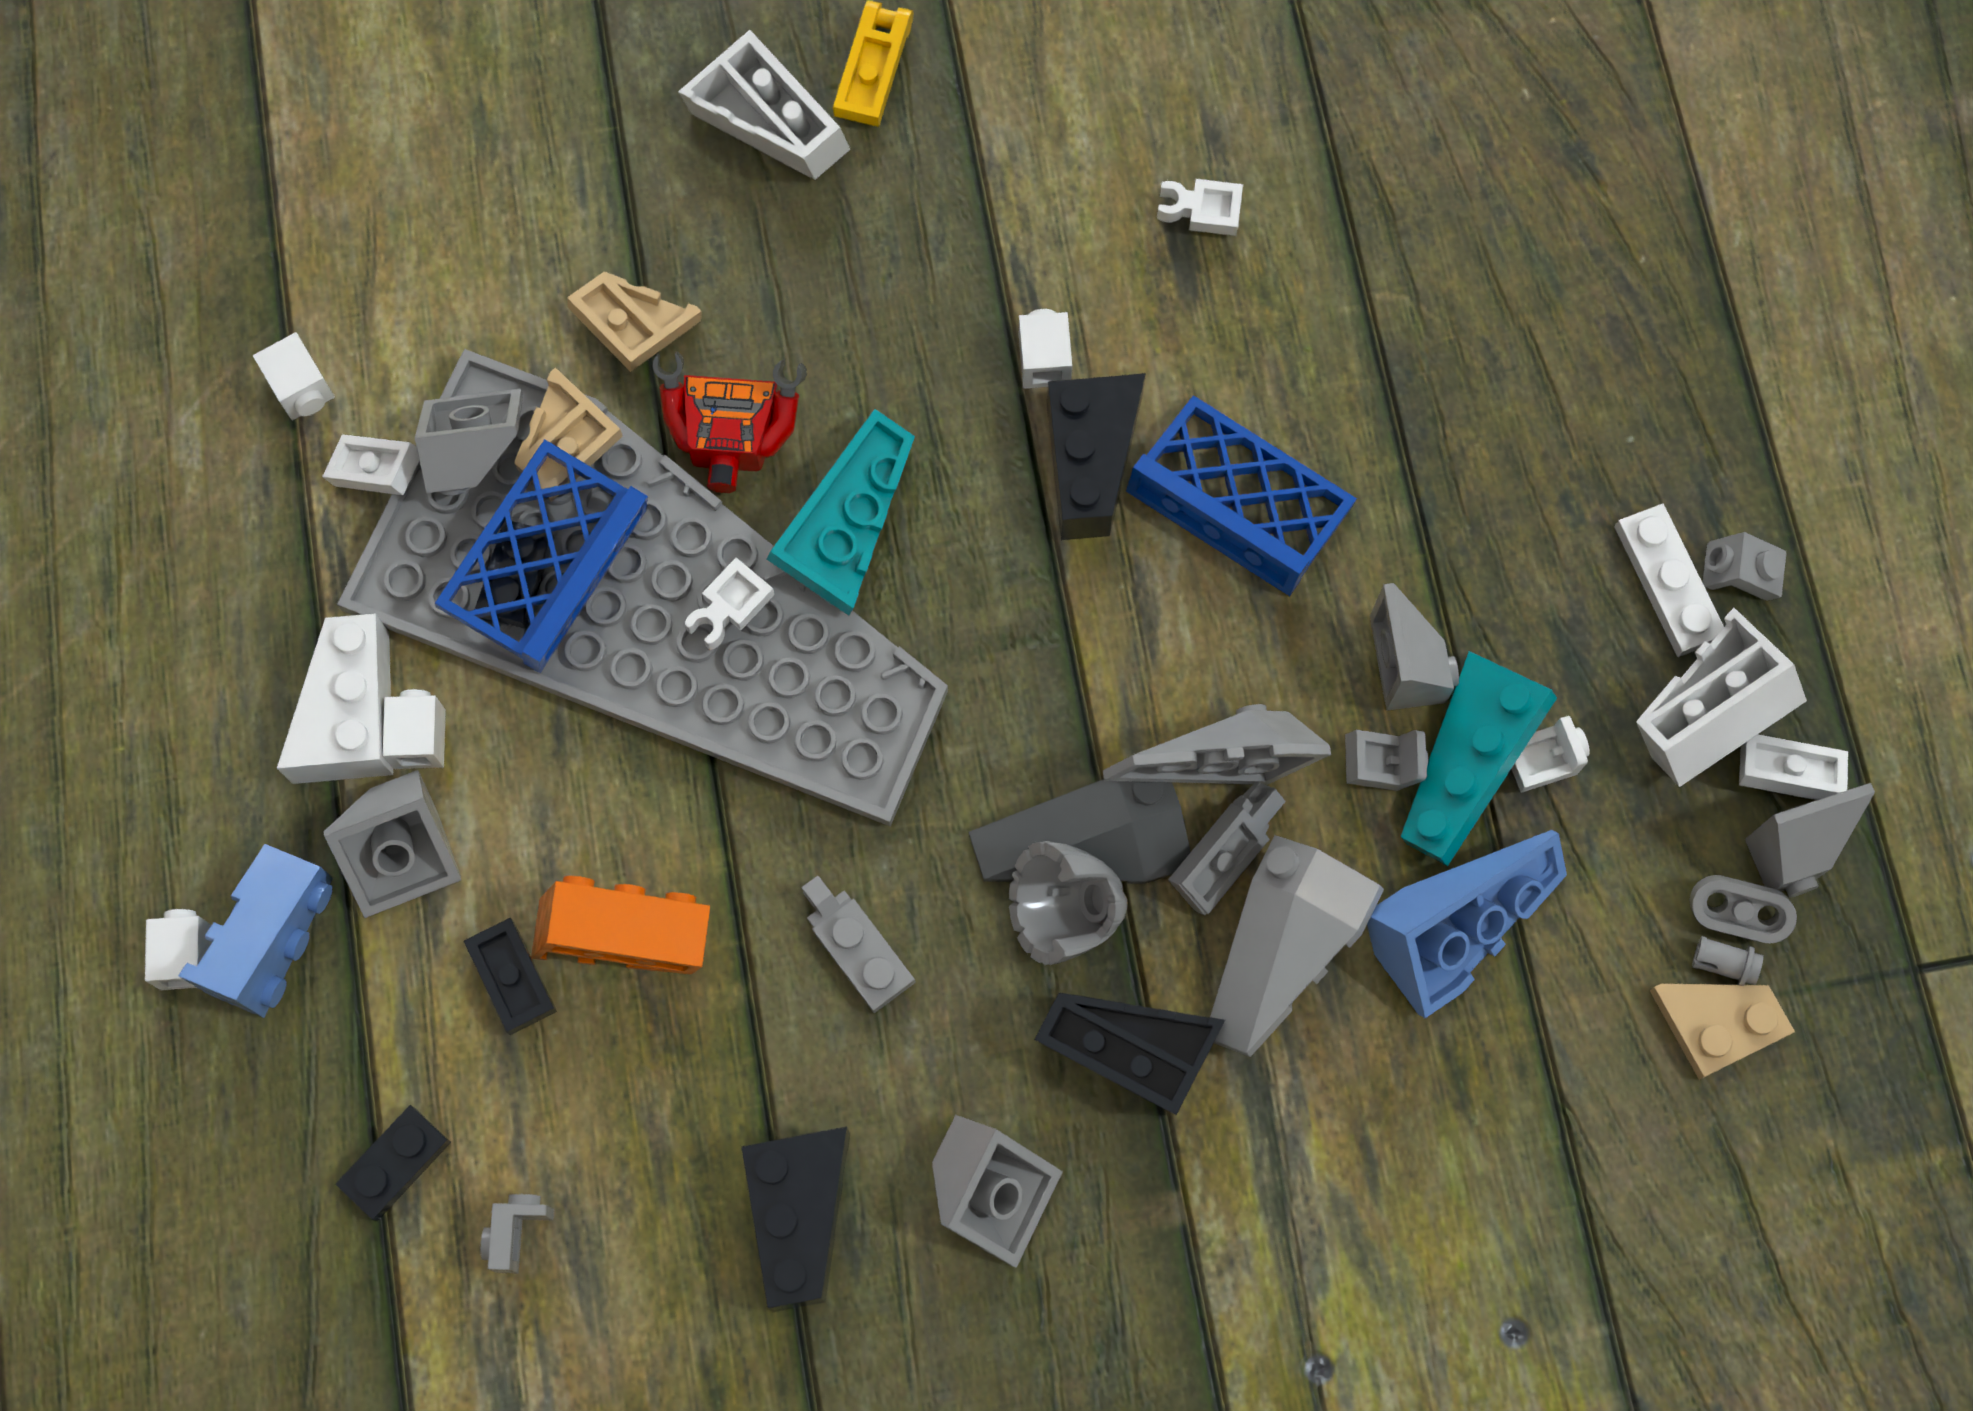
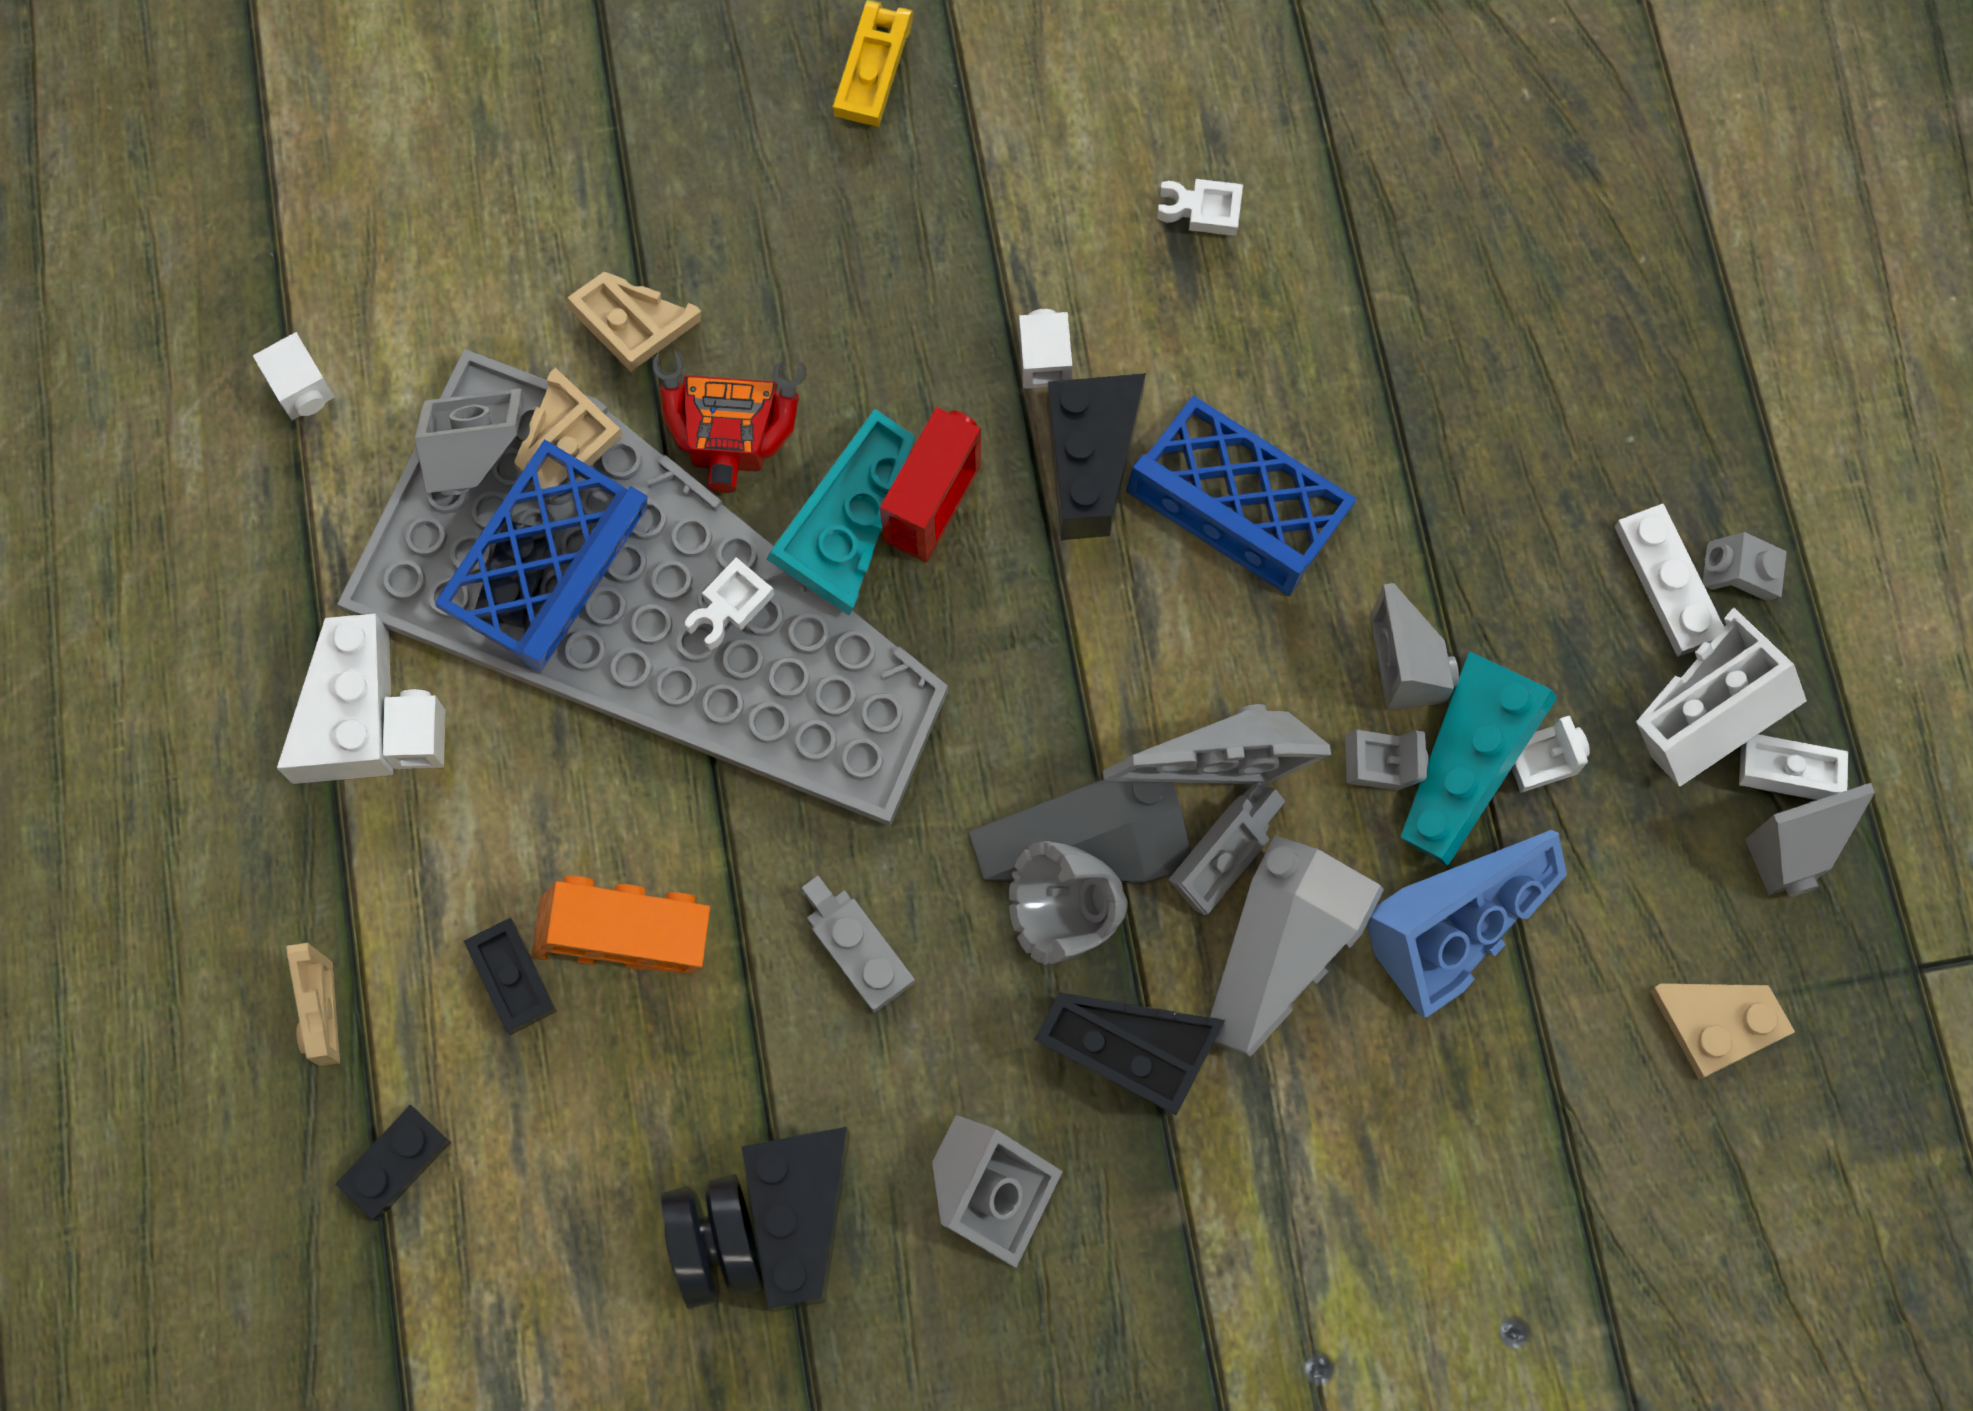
(172, 944): white brick -> none
(262, 932): medium blue wedge -> none
(315, 1003): none -> tan wing
(372, 464): white plate -> none
(392, 845): light grey slope -> none
(503, 1239): light grey bracket -> none
(703, 1243): none -> black wheel
(765, 107): white wedge -> none
(931, 483): none -> red window
(1728, 961): light grey pin -> none
(1740, 909): light grey plate -> none

